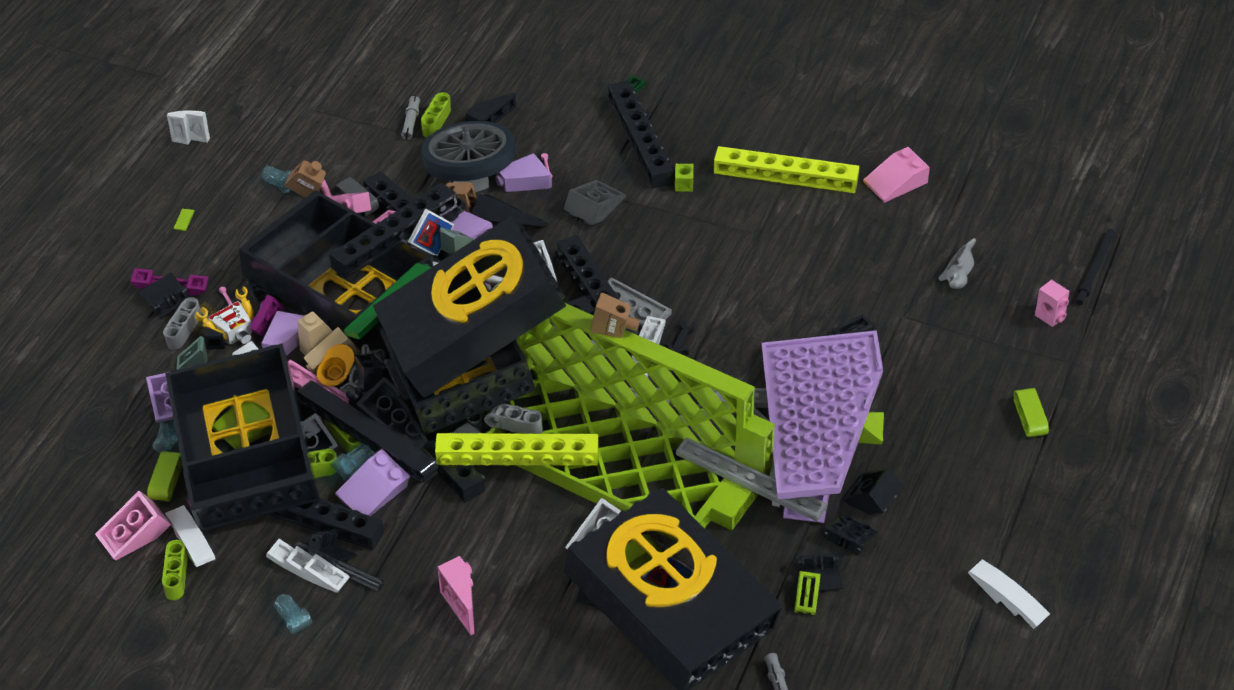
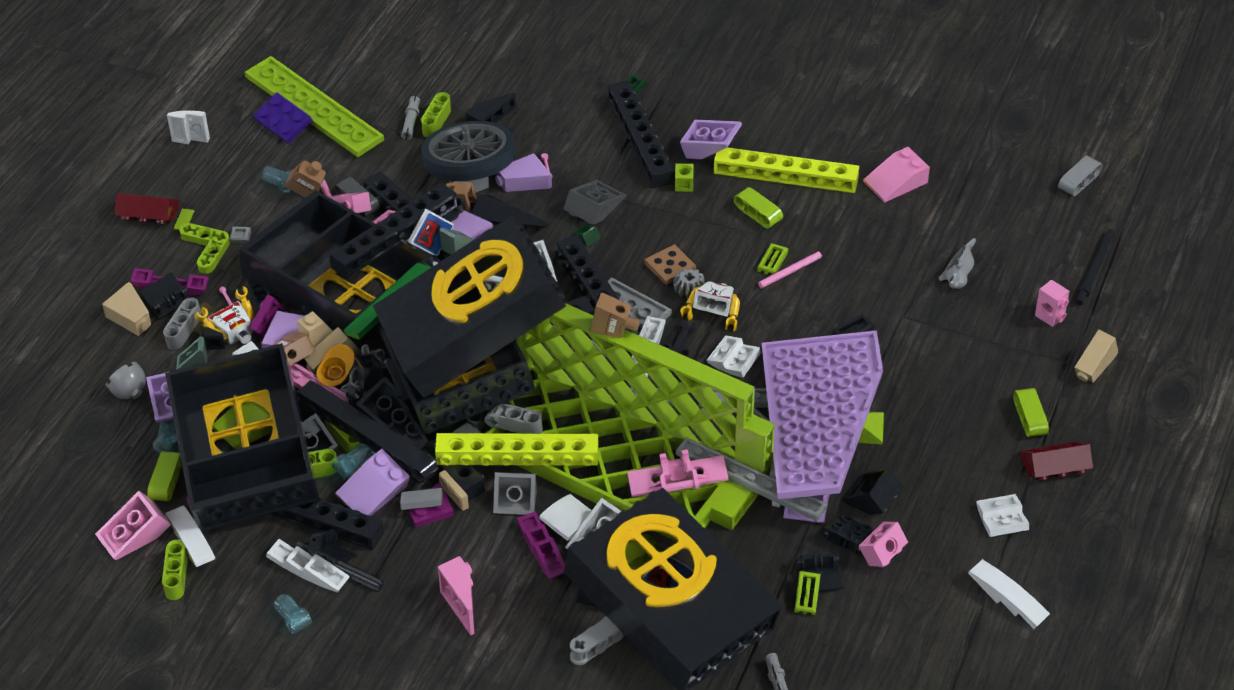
(127, 310): none -> tan slope
(127, 382): none -> light grey cylinder
(146, 208): none -> dark red slope
(217, 240): none -> lime beam
(240, 235): none -> light grey tile
(282, 118): none -> dark purple plate
(296, 346): none -> medium nougat torso
(325, 112): none -> lime plate
(421, 498): none -> light grey tile
(428, 515): none -> magenta wing
(453, 490): none -> tan tile
(514, 493): none -> light grey slope
(541, 545): none -> magenta slope
(565, 516): none -> white slope
(588, 235): none -> dark green slope
(594, 641): none -> light grey piece
(668, 262): none -> medium nougat tile
(678, 474): none -> bright pink piece
(686, 281): none -> light grey gear
(708, 137): none -> lavender slope
(715, 299): none -> white torso
(734, 356): none -> white slope
(758, 207): none -> lime beam
(768, 269): none -> lime tile
(796, 266): none -> bright pink bar
(883, 544): none -> bright pink brick
(1002, 515): none -> white slope
(1057, 460): none -> slope
(1080, 175): none -> light grey beam
(1096, 356): none -> tan slope

